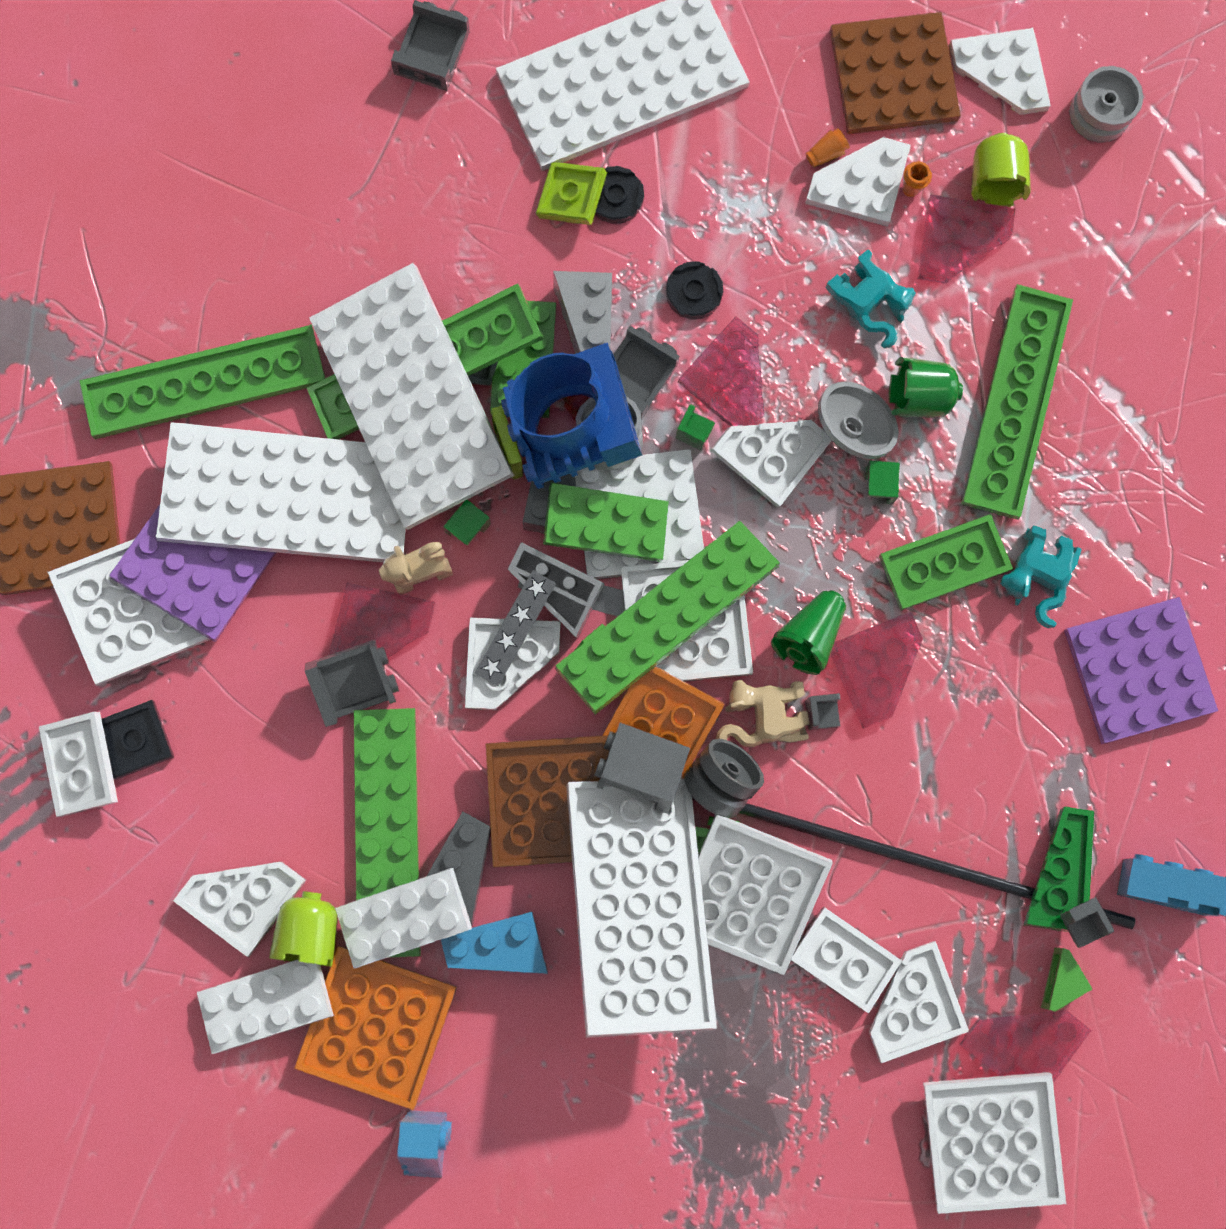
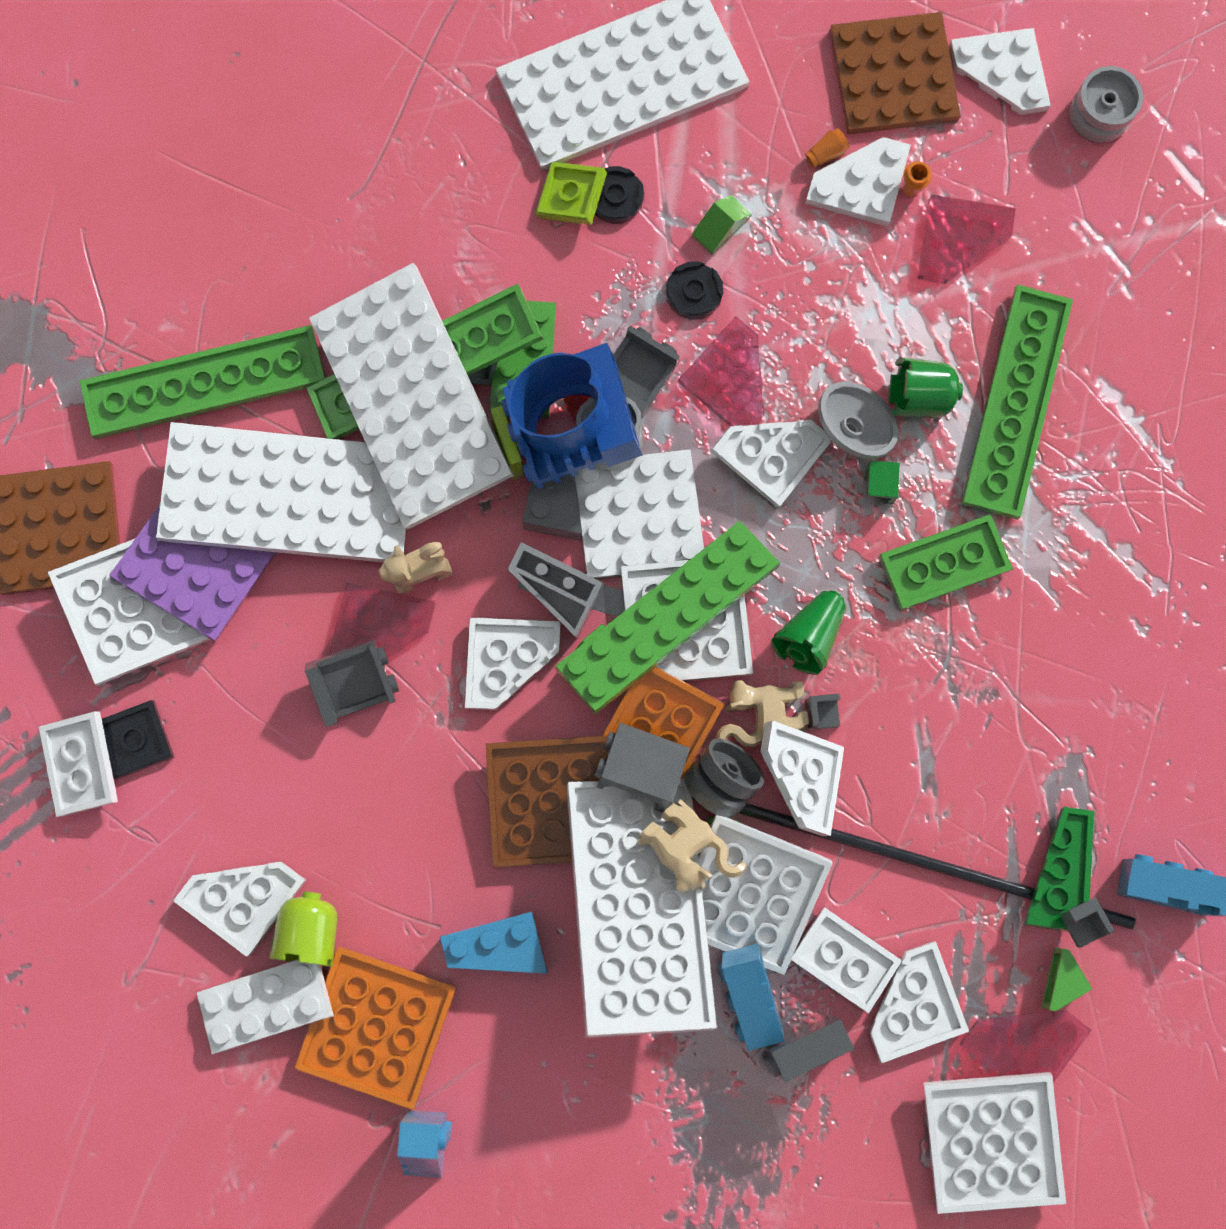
(386, 802): bright green plate -> none
(403, 918): white plate -> none
(431, 45): dark grey panel -> none
(466, 854): dark grey wedge -> none
(467, 522): green panel -> none
(515, 628): flat silver sticker -> none
(585, 306): light grey wedge -> none
(605, 522): bright green plate -> none
(689, 840): none -> tan animal
(694, 429): green panel -> none
(720, 223): none -> bright green slope
(751, 997): none -> dark azure wedge
(805, 773): none -> white plate
(808, 1048): none -> dark grey brick
(869, 293): teal animal -> none
(877, 666): clear pink plate -> none
(1001, 170): lime cylinder -> none
(1044, 568): teal animal -> none
(1140, 670): medium lavender plate -> none

